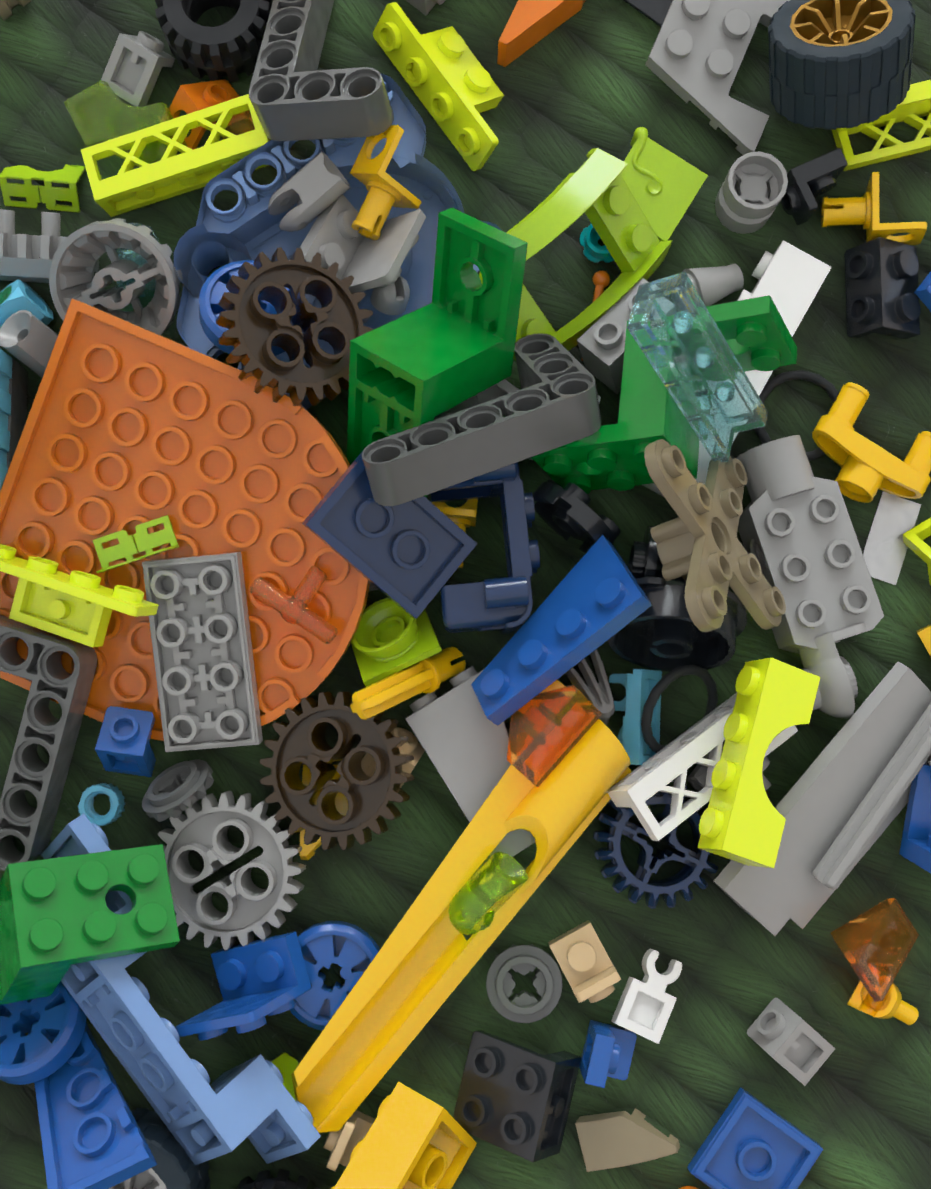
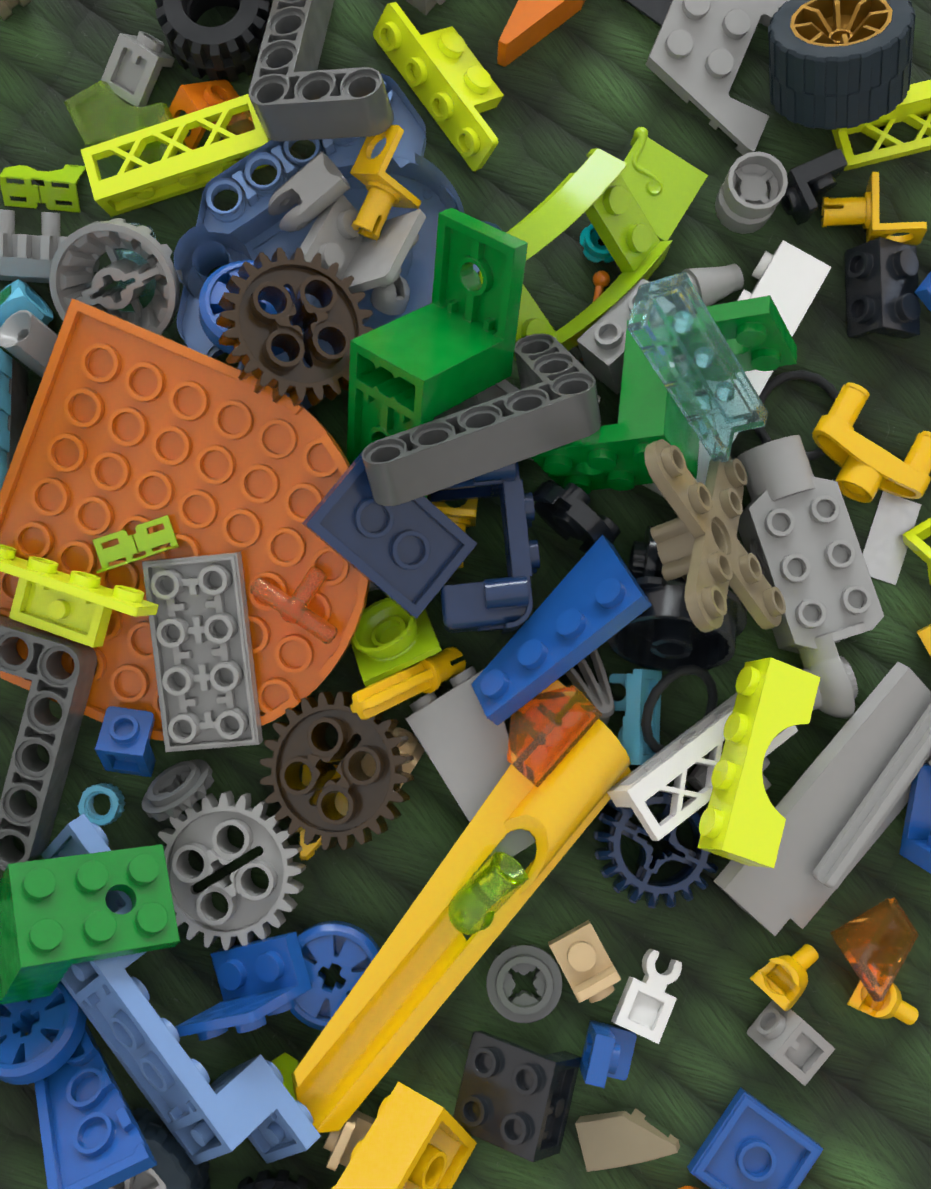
(786, 976): none -> yellow piece

